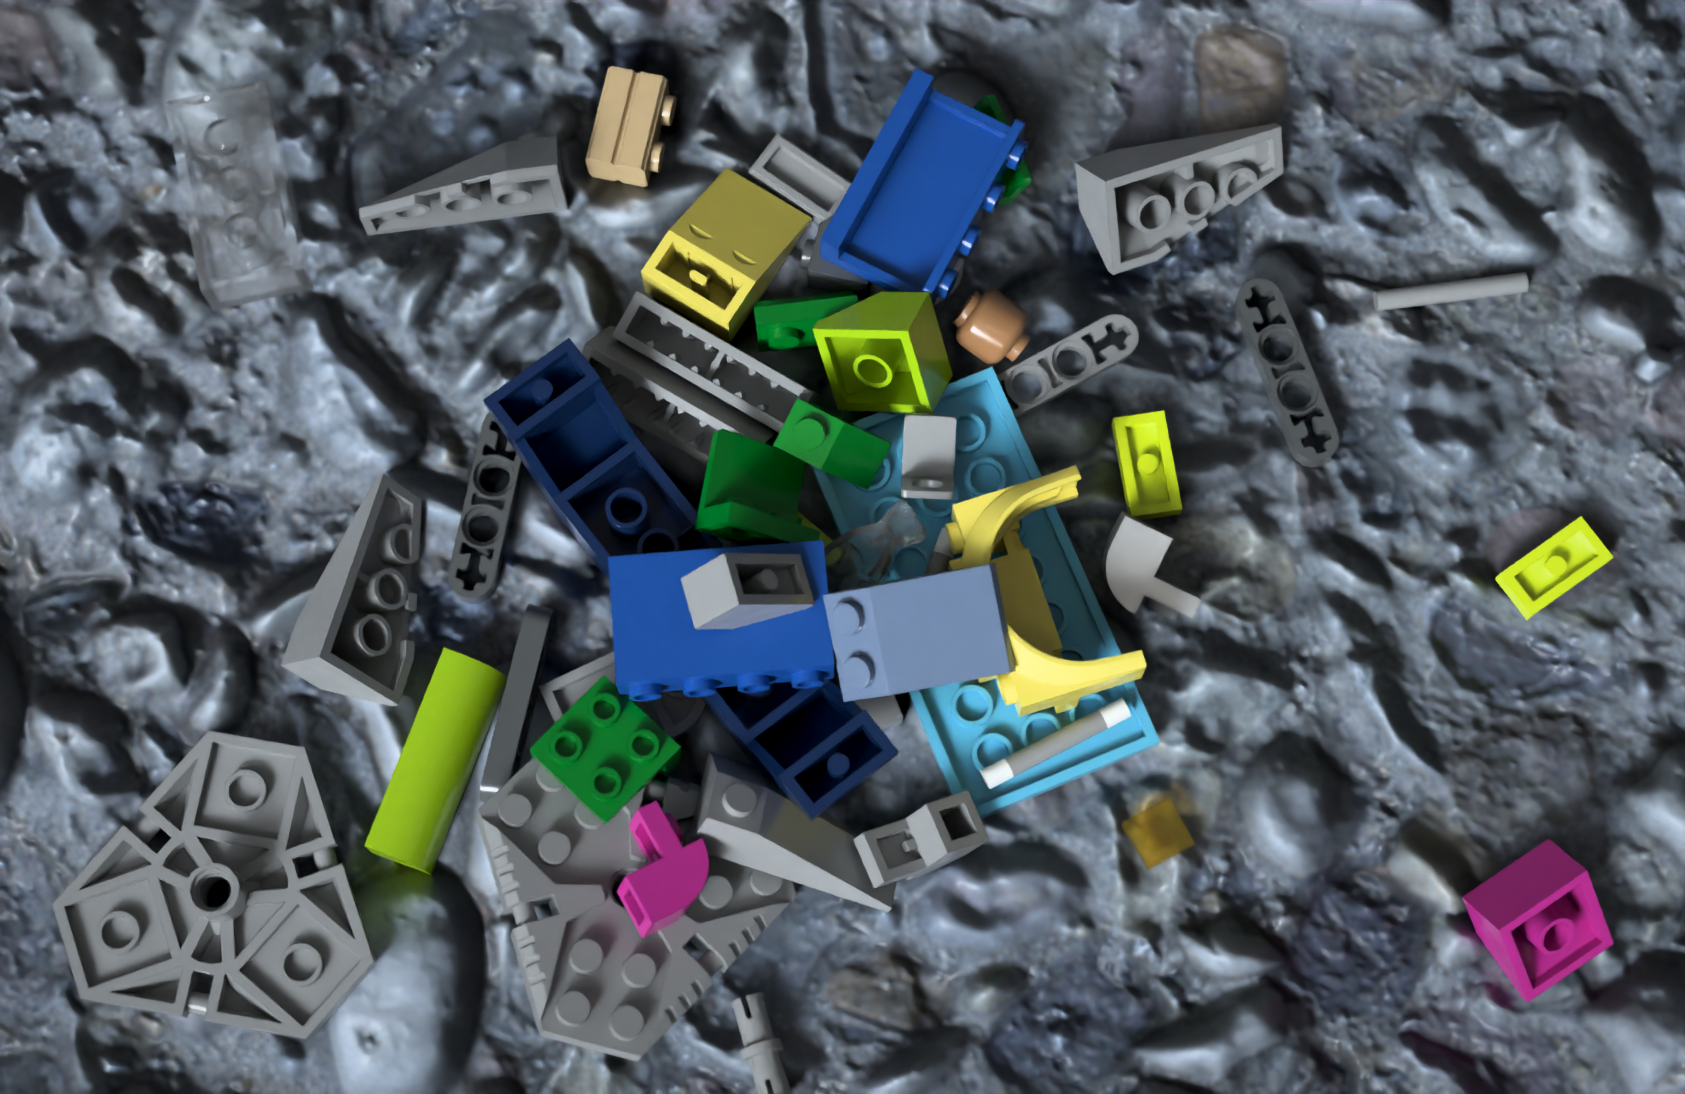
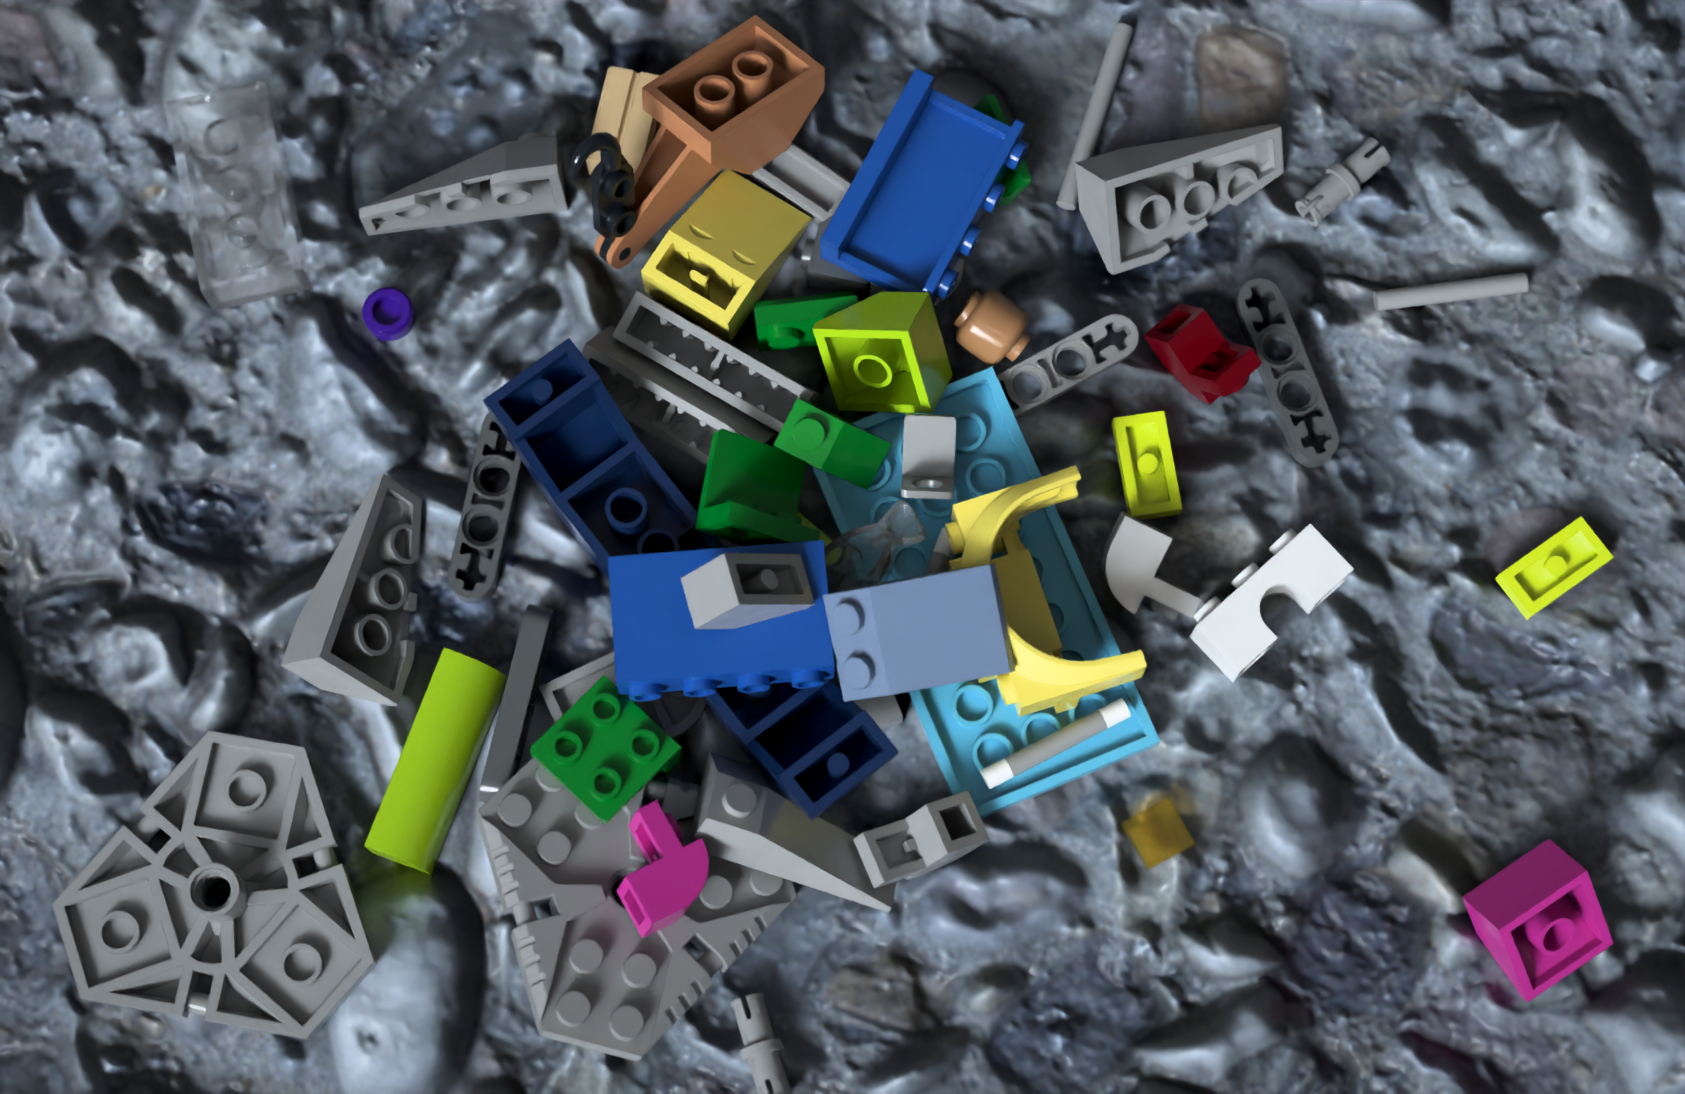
(388, 314): none -> dark purple tile
(716, 110): none -> nougat slope
(1096, 111): none -> light grey bar
(1200, 355): none -> dark red brick
(1301, 569): none -> white arch
(1342, 182): none -> light grey pin

